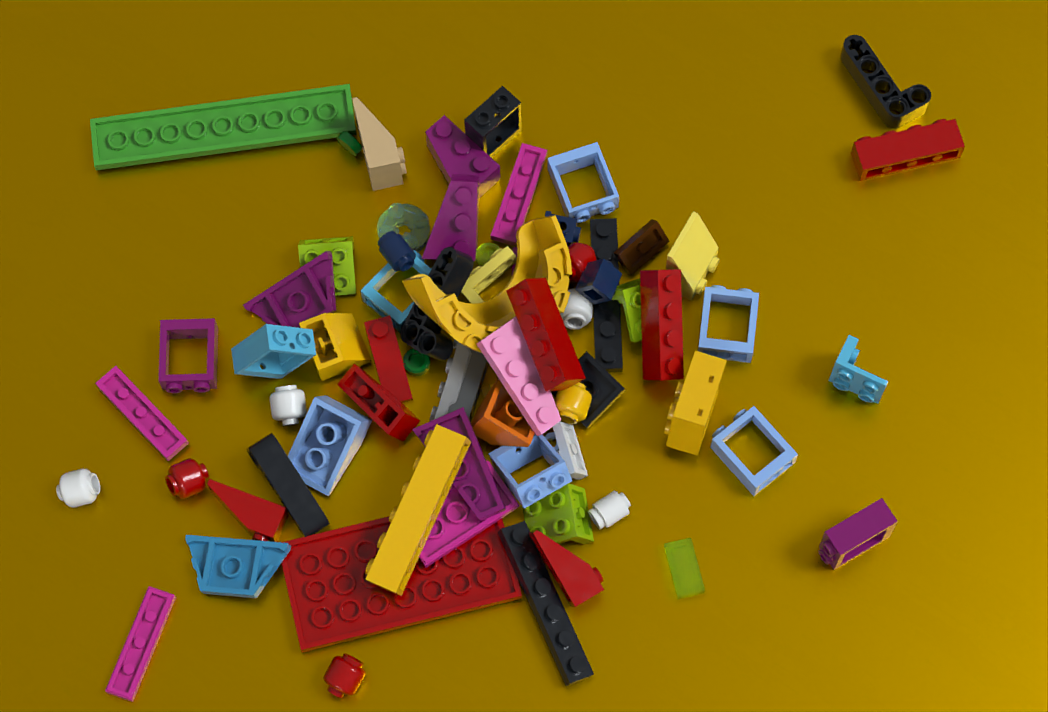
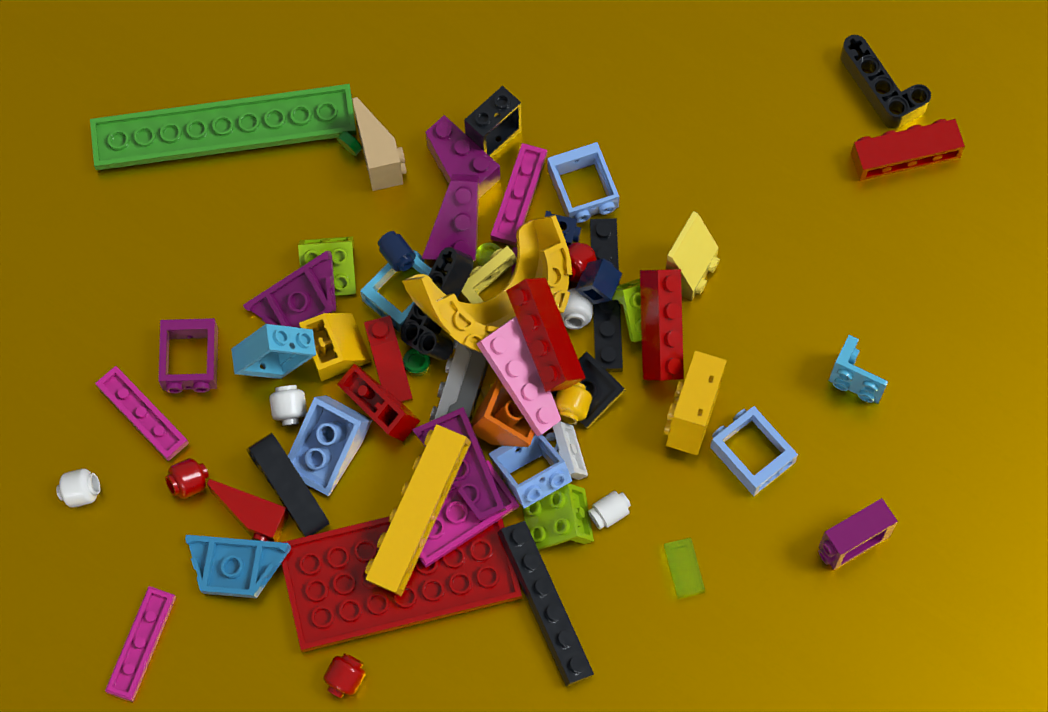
(408, 215): clear light blue plate -> none
(573, 575): red slope -> none
(641, 246): reddish brown plate -> none
(725, 348): light blue window -> none

